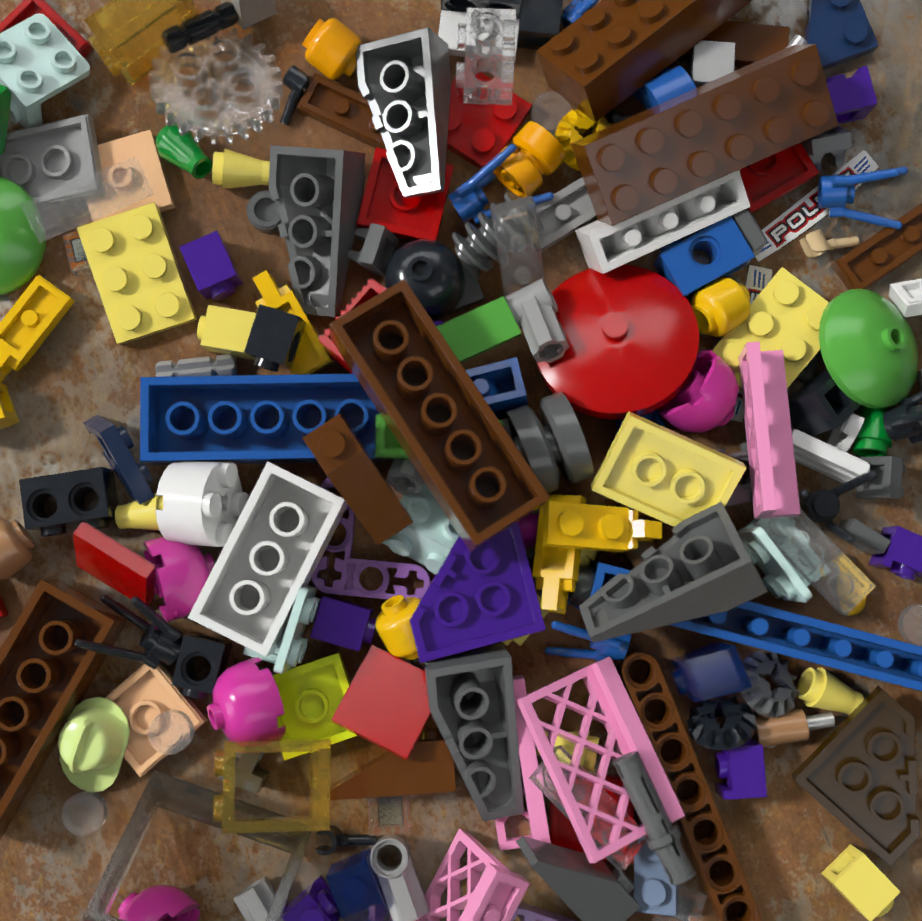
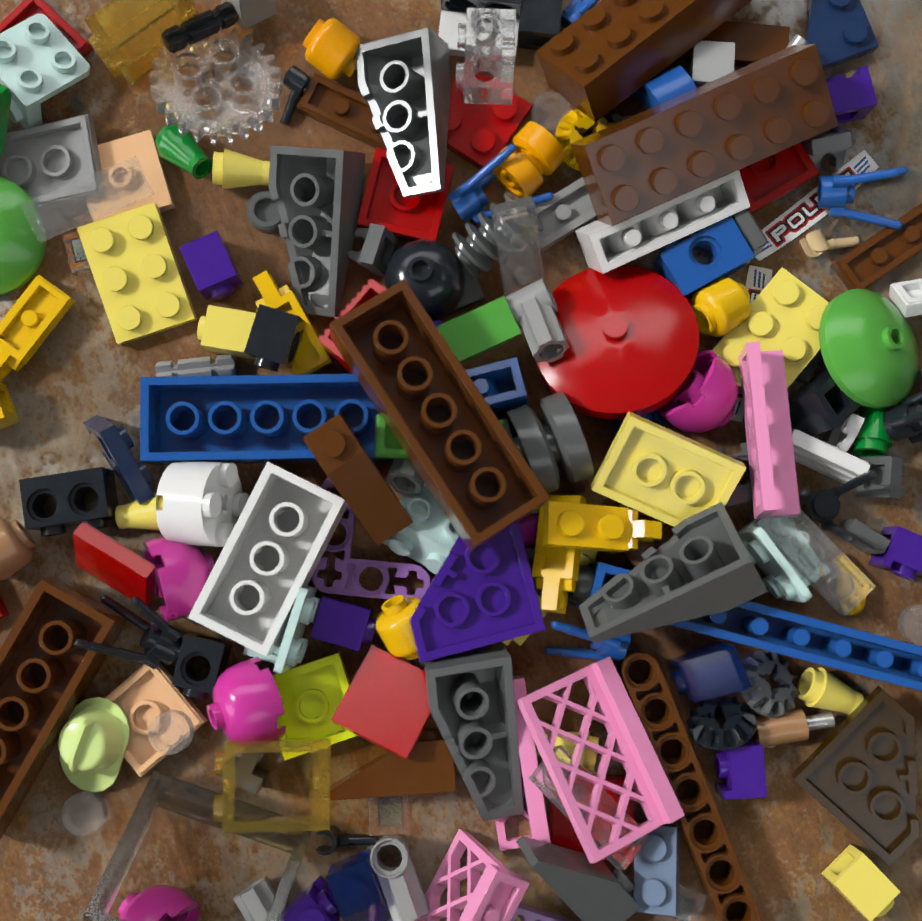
(661, 833): dark grey pin -> none

